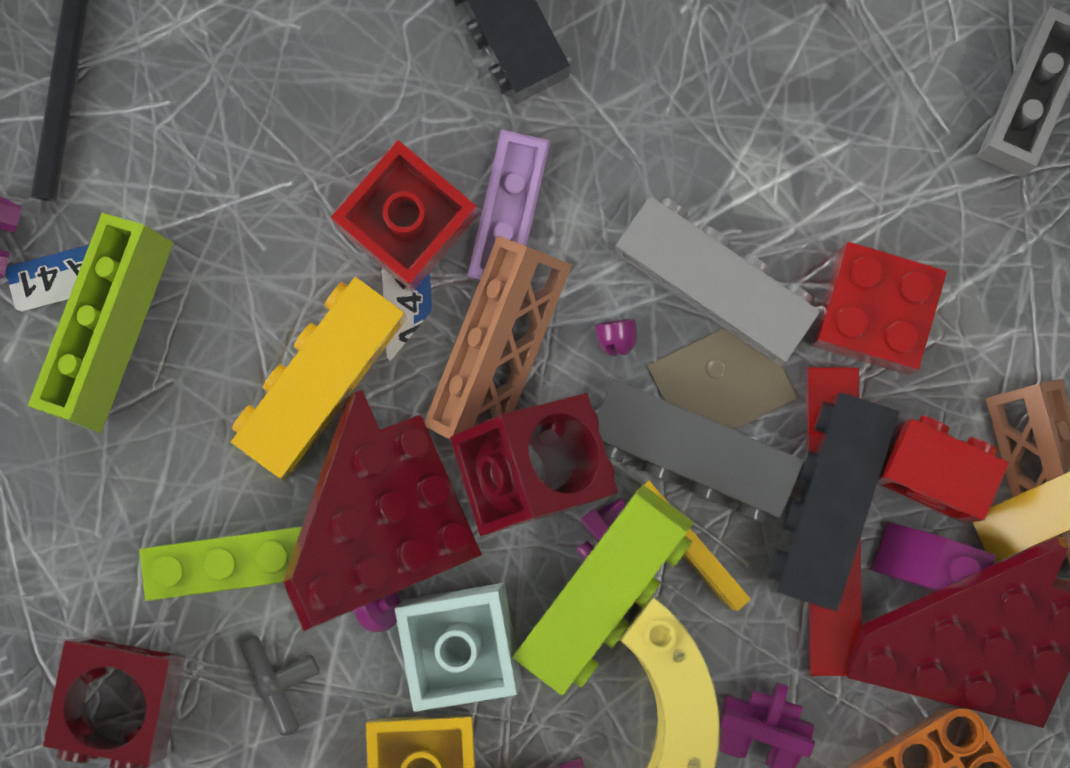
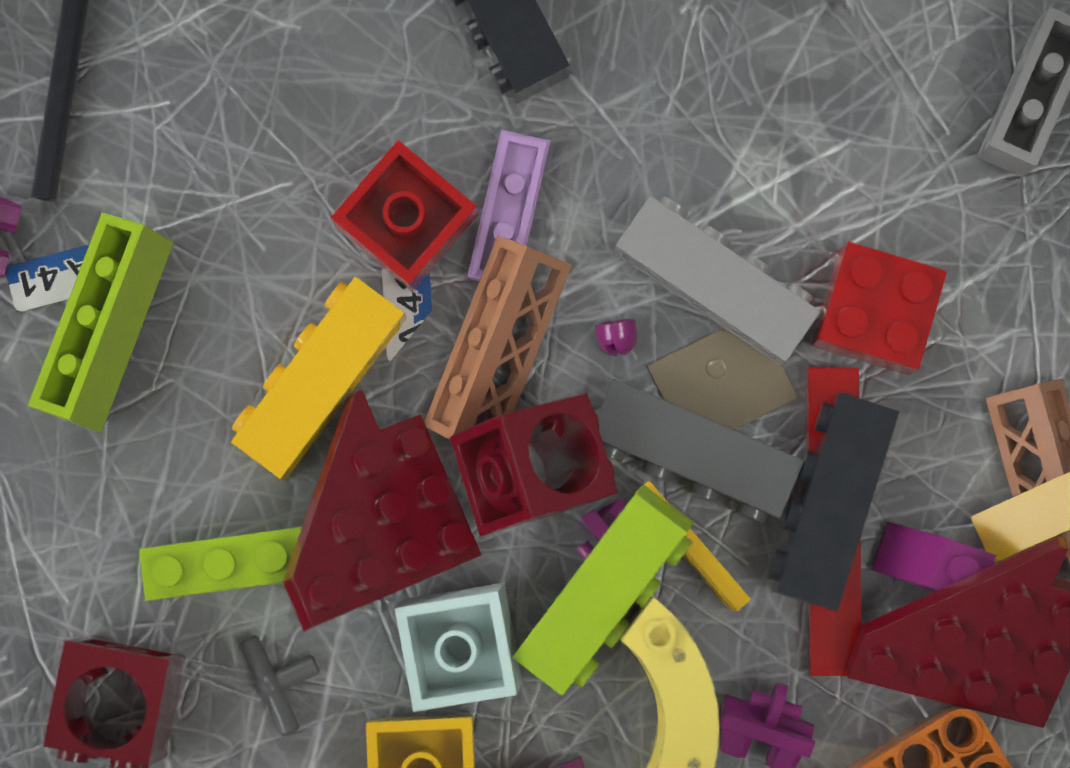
(378, 615): magenta piece -> none
(941, 470): red brick -> none

